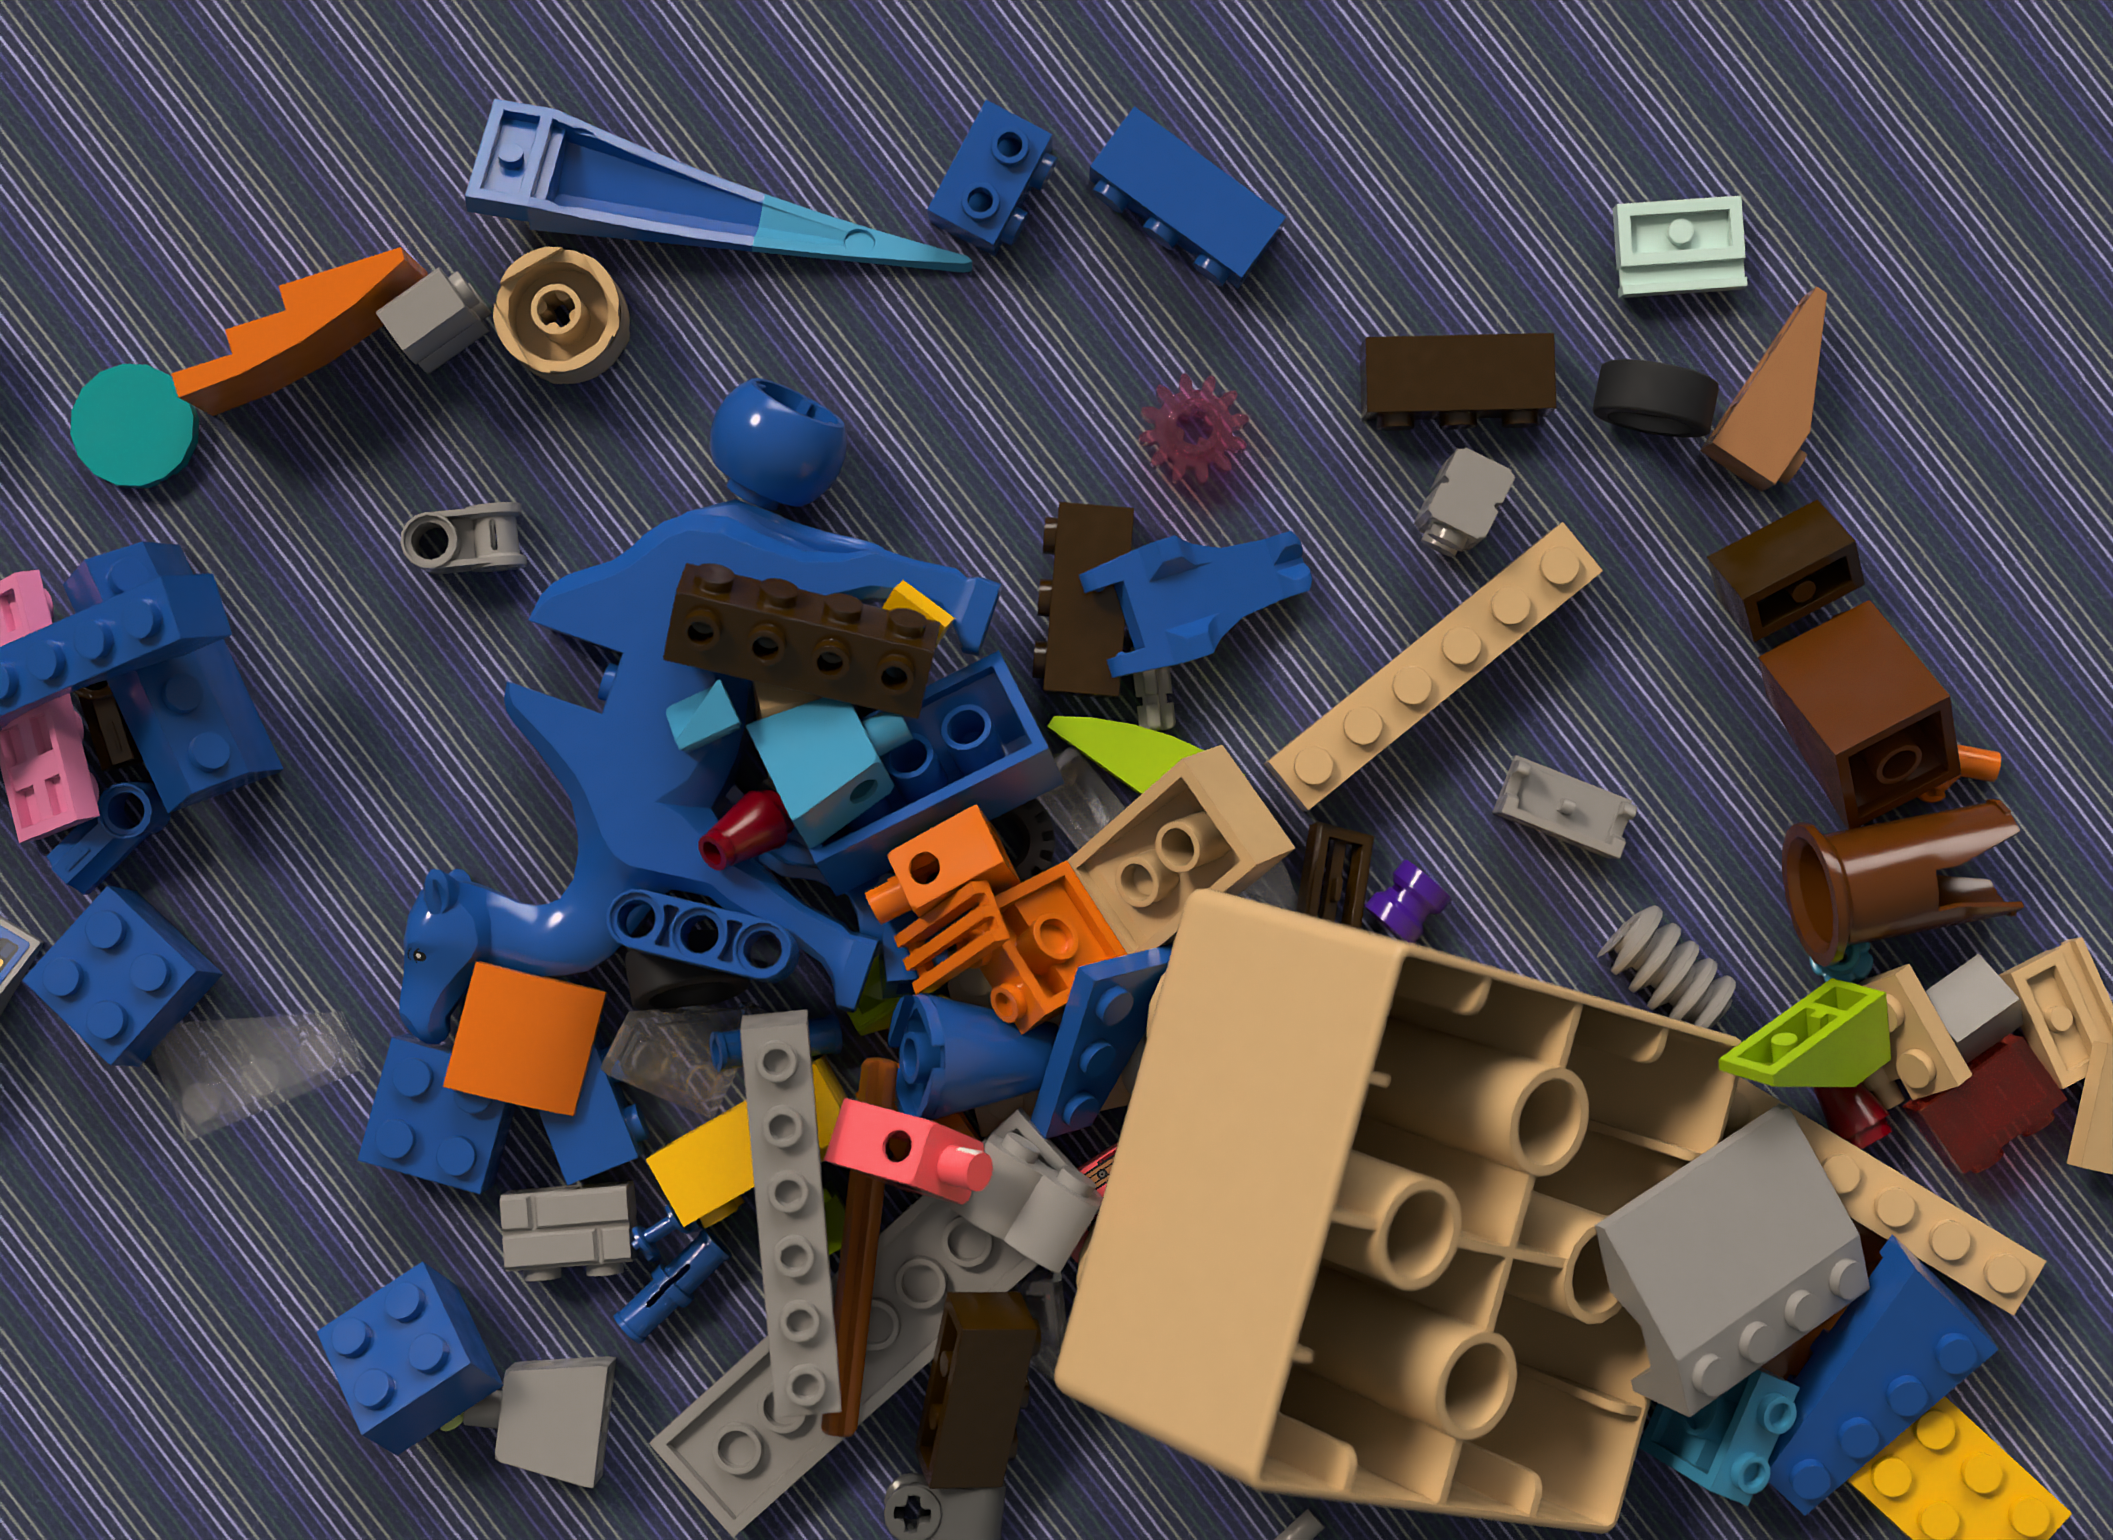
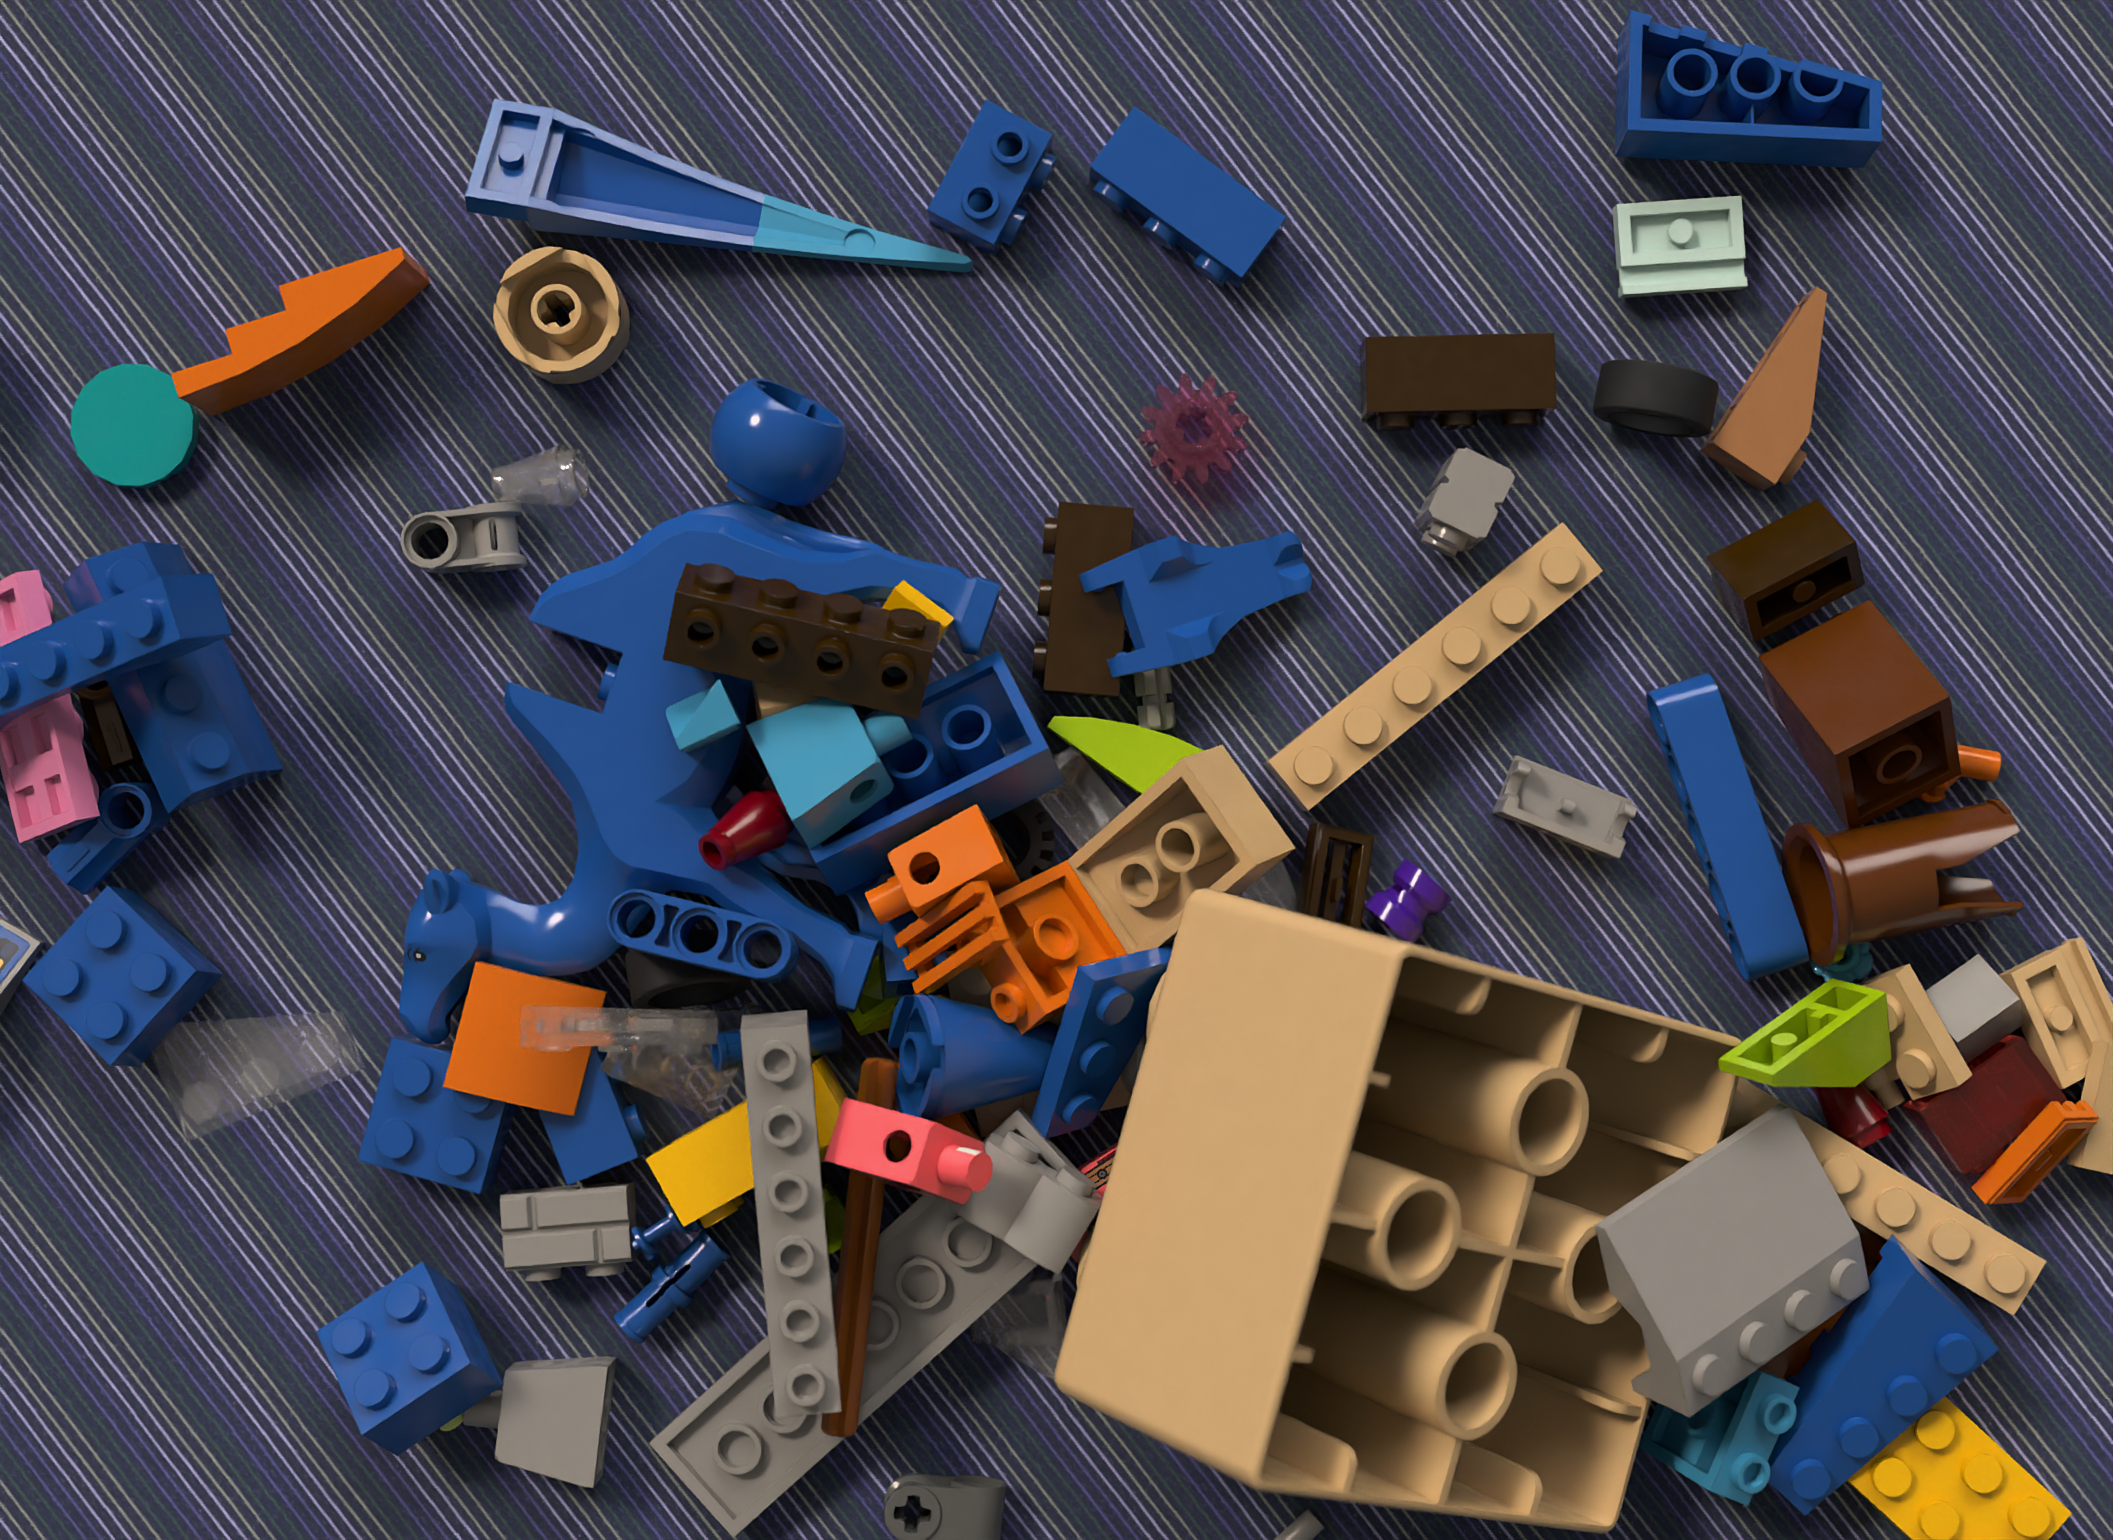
(436, 319): light grey brick -> none
(544, 478): none -> clear cone
(617, 1028): none -> clear wing
(976, 1389): dark brown brick -> none
(1670, 969): light grey piece -> none
(1727, 827): none -> blue beam
(1736, 103): none -> blue wedge
(2035, 1152): none -> orange tile

